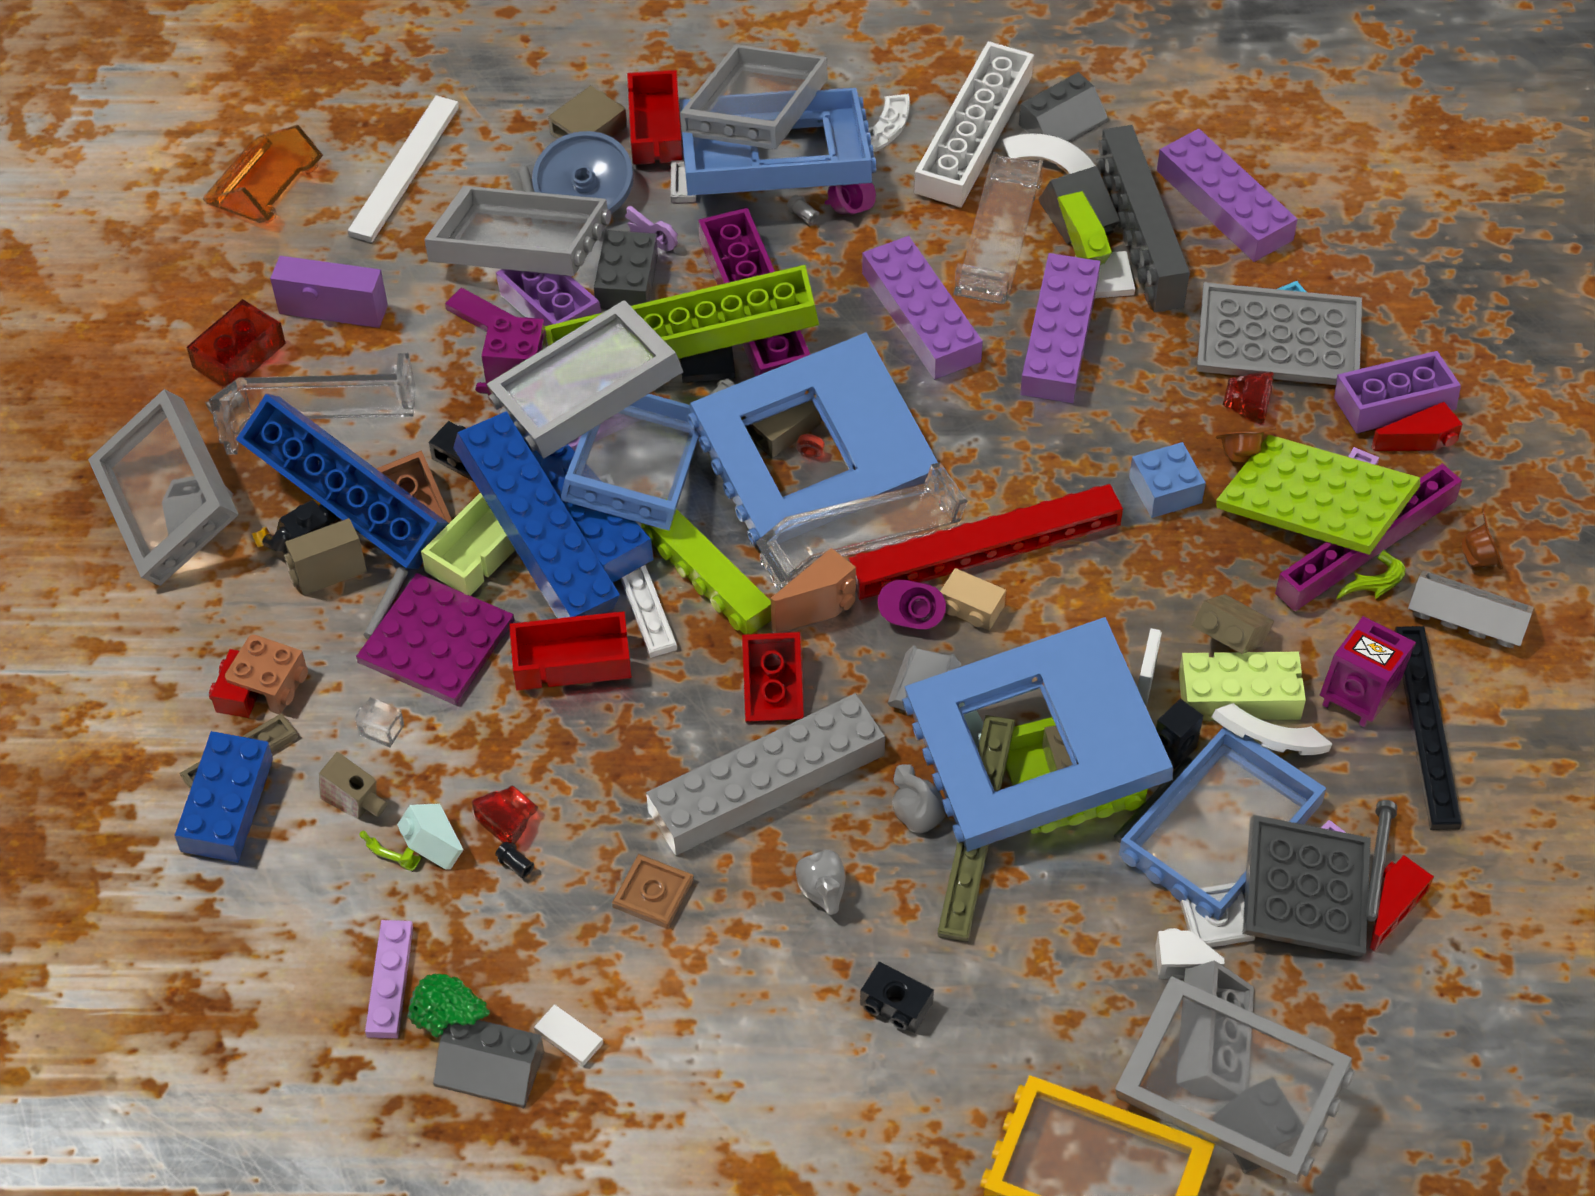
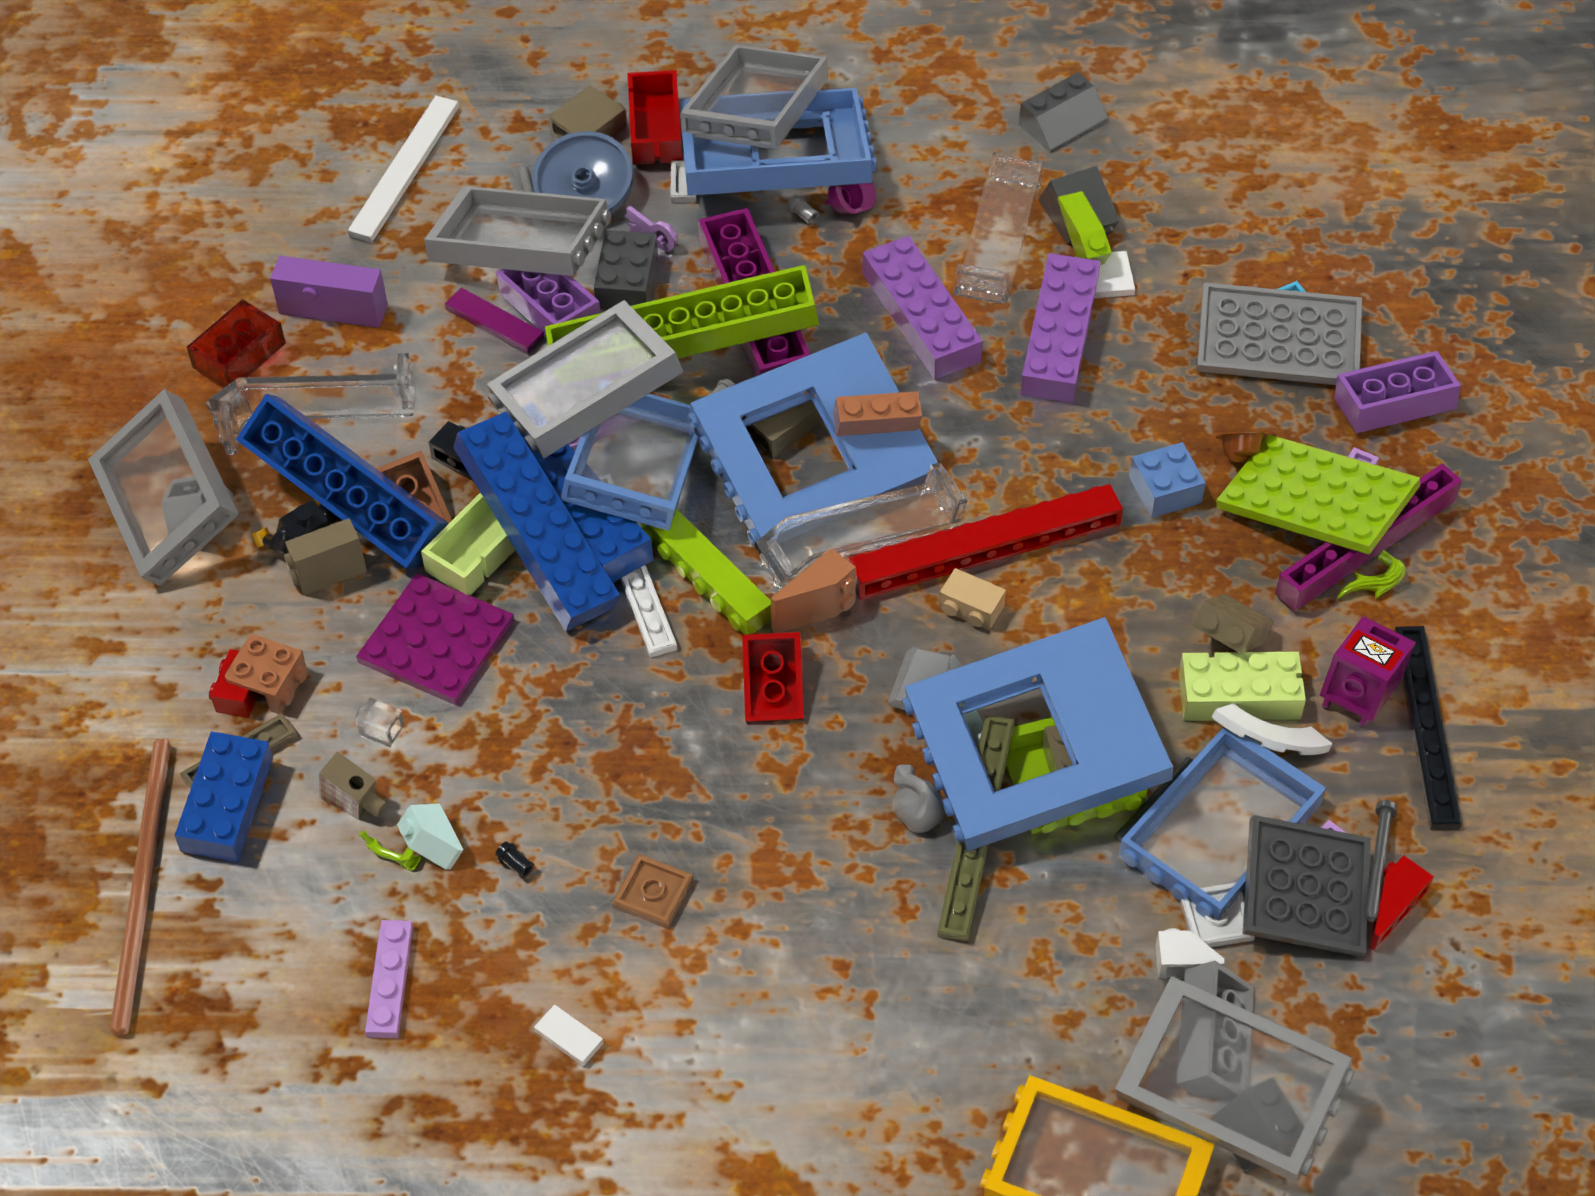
(140, 889): none -> nougat axle
(264, 174): clear orange windscreen -> none
(386, 601): light grey bar -> none
(444, 1001): green piece -> none
(489, 1061): dark grey slope -> none
(501, 816): clear red piece -> none
(509, 344): magenta container -> none
(570, 650): red piece -> none
(708, 366): black tile -> none
(765, 774): light grey brick -> none
(810, 445): clear red tile -> none
(822, 879): light grey piece -> none
(877, 413): none -> nougat brick
(887, 983): black brick -> none
(891, 121): white tile -> none
(911, 604): magenta piece -> none
(973, 124): white brick -> none
(1047, 148): white tile -> none
(1143, 219): dark grey brick -> none
(1149, 664): white tile -> none
(1179, 731): black brick -> none
(1226, 195): medium lavender brick -> none
(1252, 396): clear red piece -> none
(1420, 432): red slope -> none
(1470, 608): light grey slope -> none
(1480, 547): dark orange piece -> none

